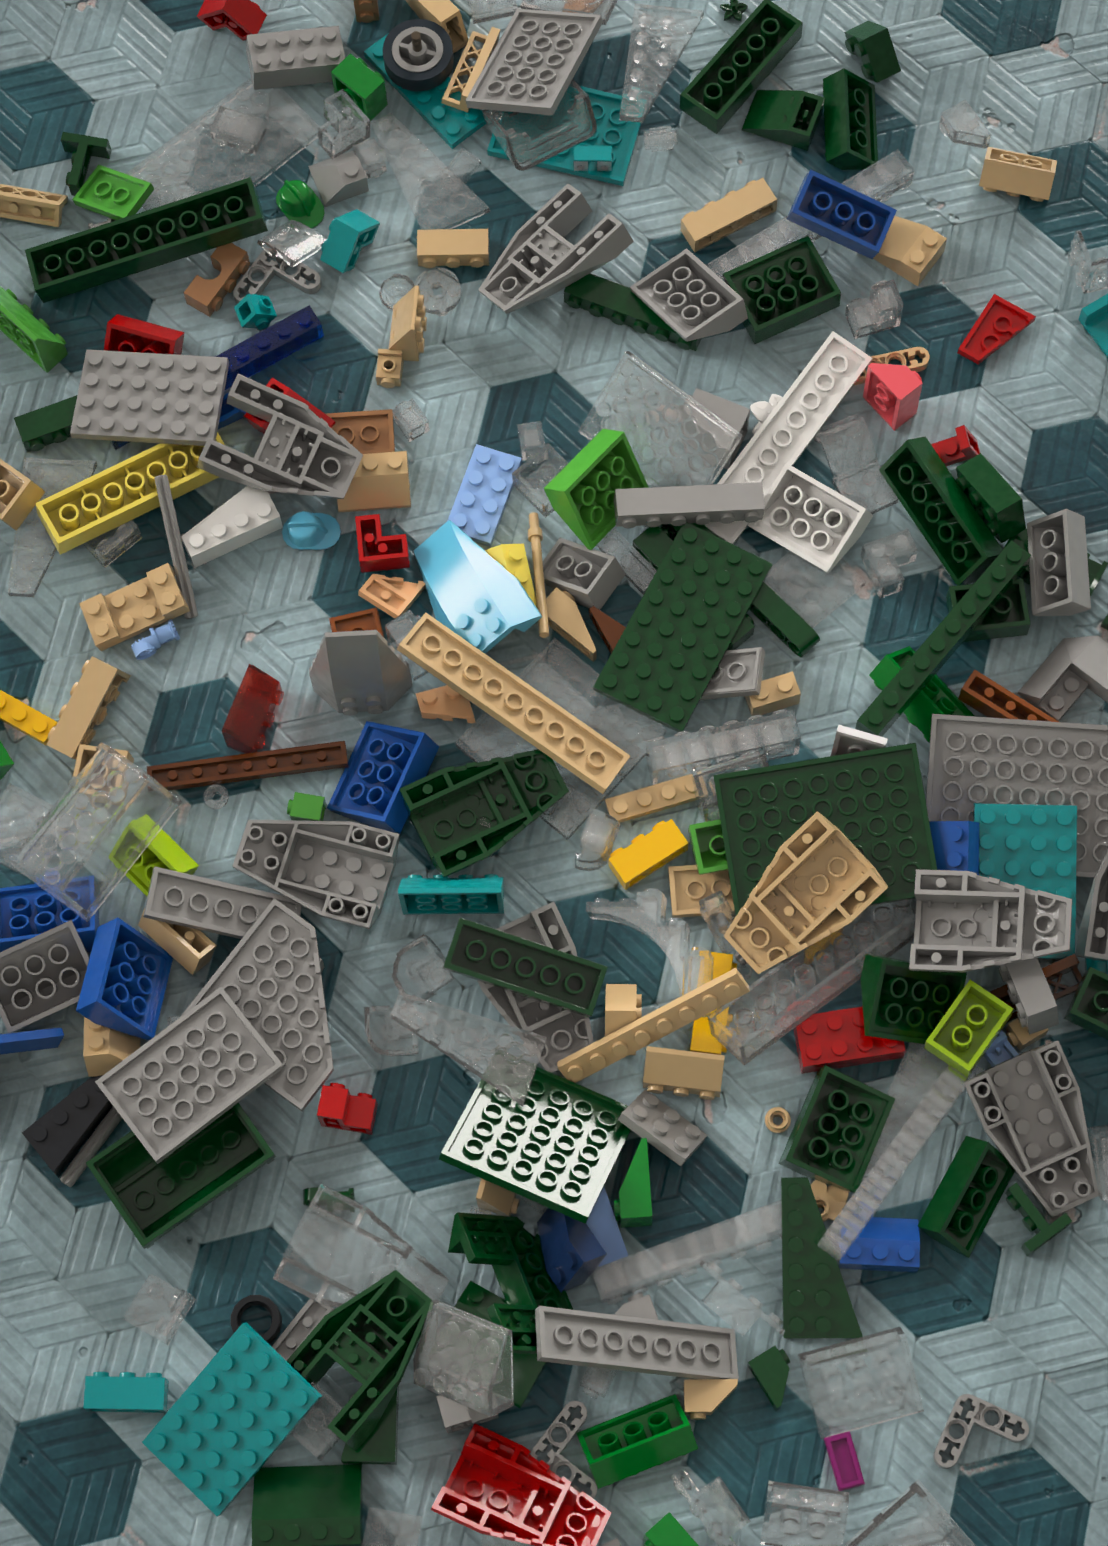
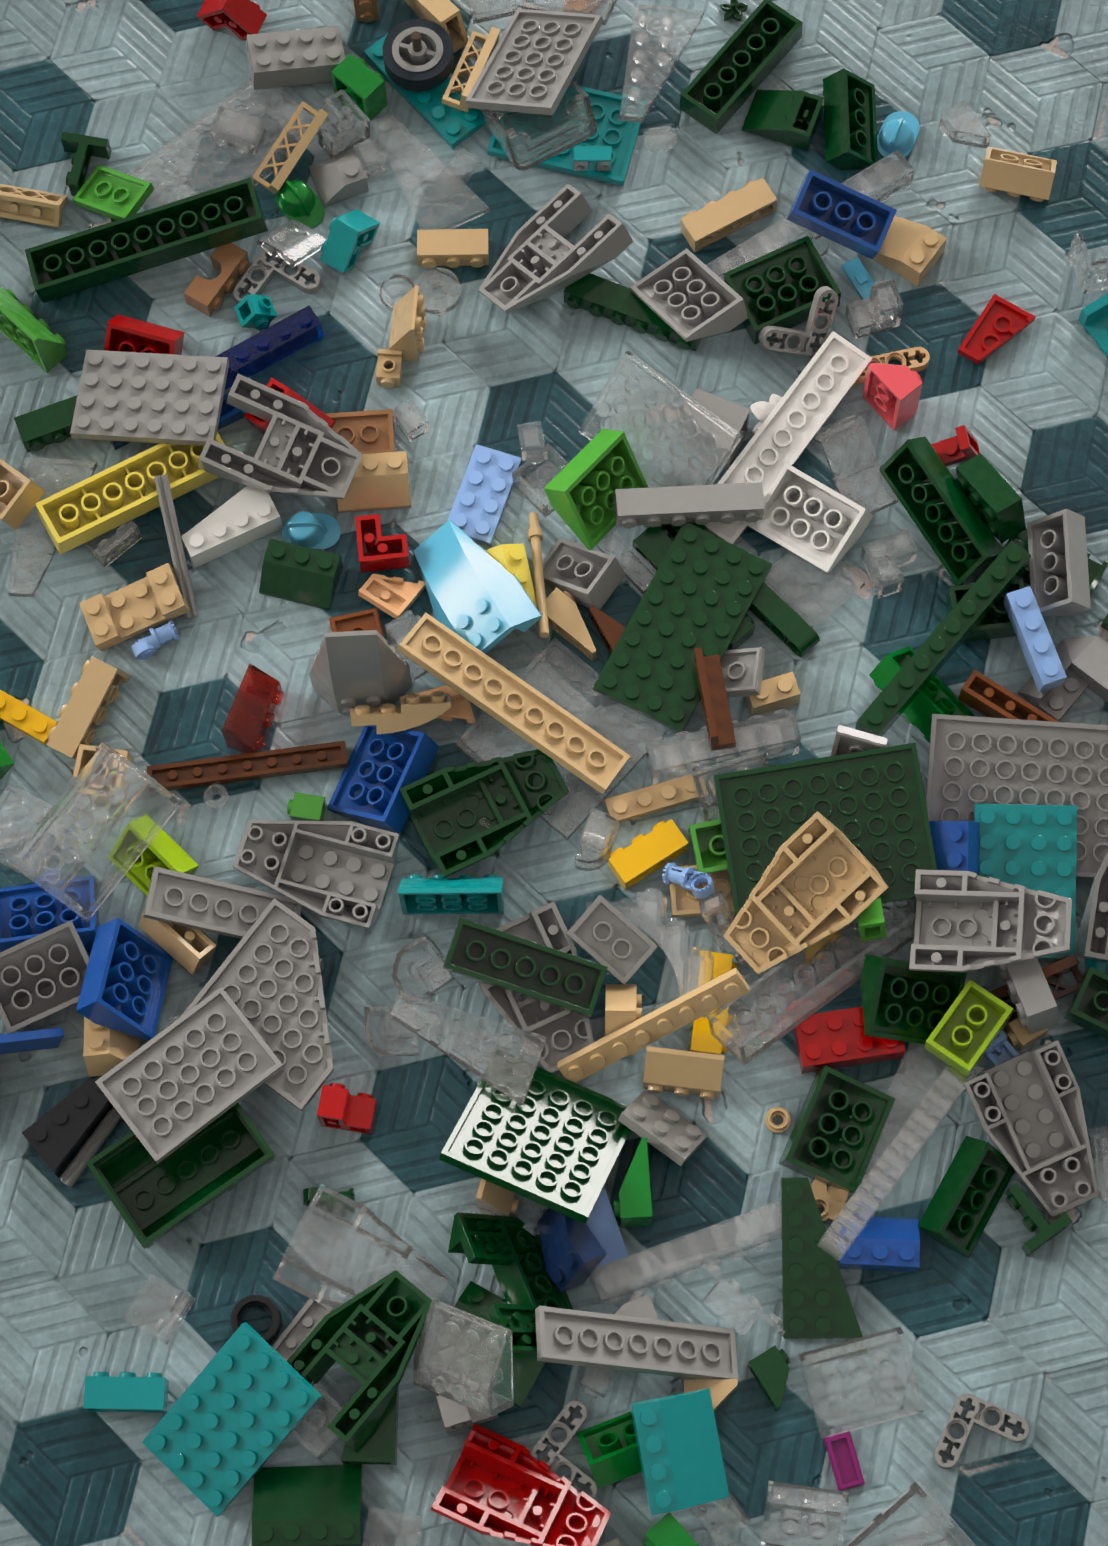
(299, 148): none -> tan fence
(300, 574): none -> dark green slope
(412, 712): none -> tan slope
(611, 939): none -> light grey plate
(679, 1451): none -> teal slope
(688, 879): none -> light blue connector
(714, 701): none -> reddish brown fence
(805, 337): none -> light grey beam
(858, 277): none -> medium azure piece
(872, 922): none -> bright green brick
(875, 48): dark green brick -> none
(898, 132): none -> medium azure piece
(1034, 639): none -> light blue brick

